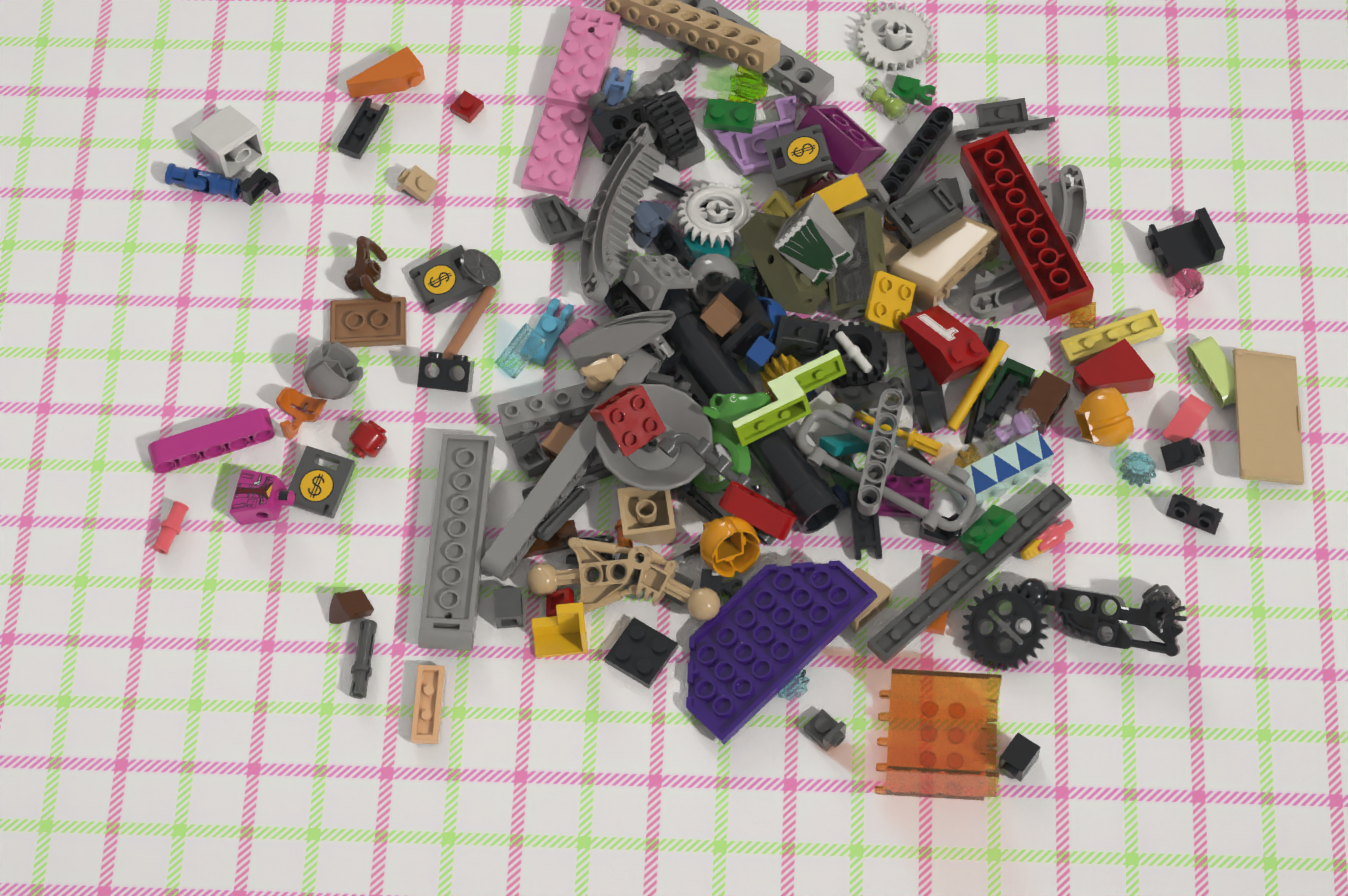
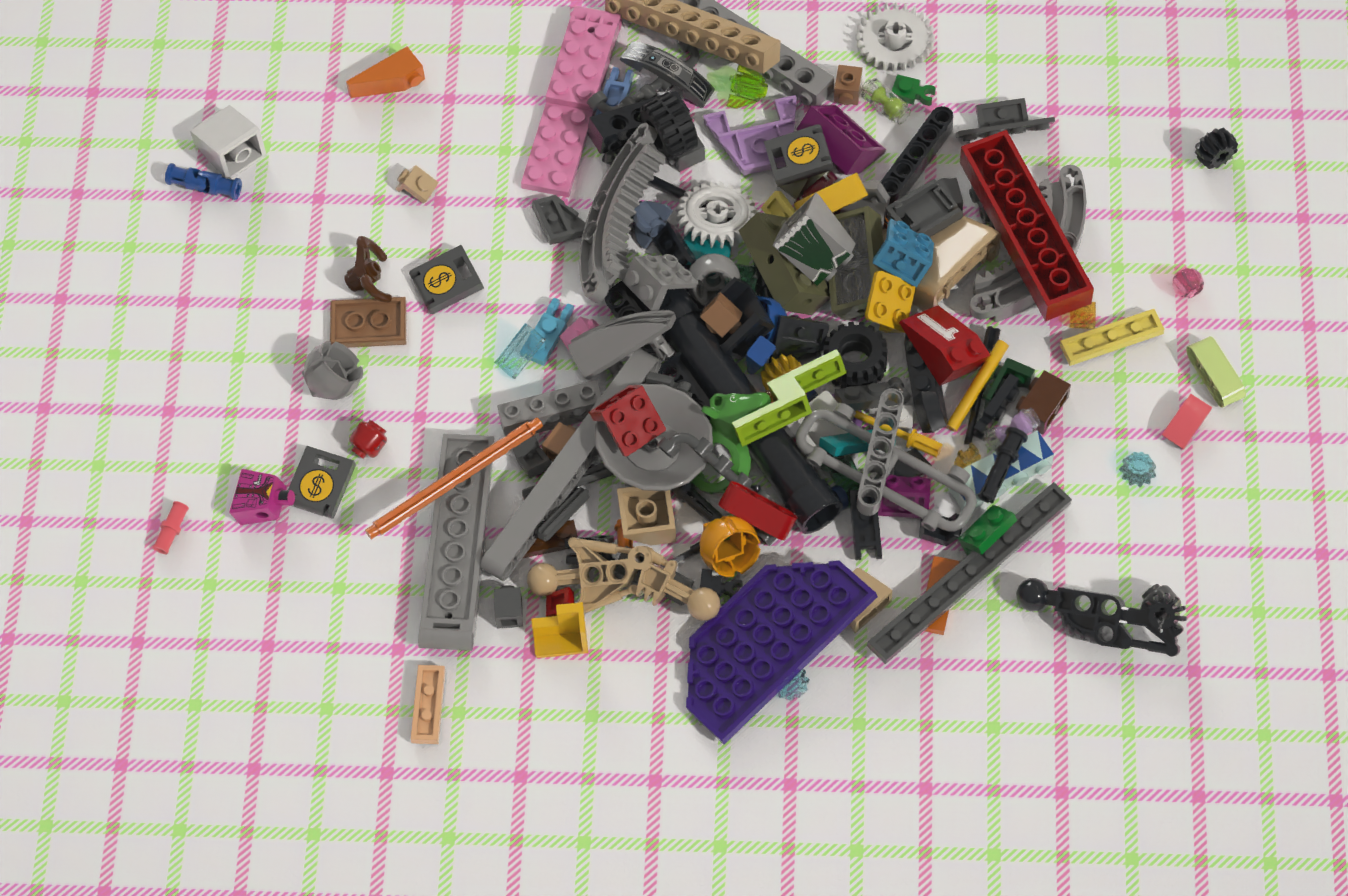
(211, 440): dark pink beam -> none
(257, 184): black bracket -> none
(289, 397): orange helmet -> none
(349, 606): reddish brown tile -> none
(362, 129): black hinge -> none
(362, 666): dark grey pin -> none
(445, 378): black brick -> none
(453, 478): none -> orange piece
(467, 107): red plate -> none
(469, 322): nougat piece -> none
(480, 267): dark grey wheel -> none
(602, 372): tan animal -> none
(641, 652): black plate -> none
(669, 68): none -> slope
(730, 115): green bracket -> none
(826, 730): dark grey bracket -> none
(848, 85): none -> medium nougat brick
(853, 352): white piece -> none
(905, 253): none -> dark azure bracket
(940, 735): clear orange windscreen -> none
(1006, 455): none -> black pin
(1018, 757): black brick -> none
(1022, 609): black gear -> none
(1049, 538): coral piece -> none
(1104, 418): light orange piece -> none
(1115, 368): red slope -> none
(1182, 454): black bracket -> none
(1186, 245): black panel -> none
(1187, 511): black hinge -> none
(1216, 148): none -> black gear
(1268, 417): tan door -> none

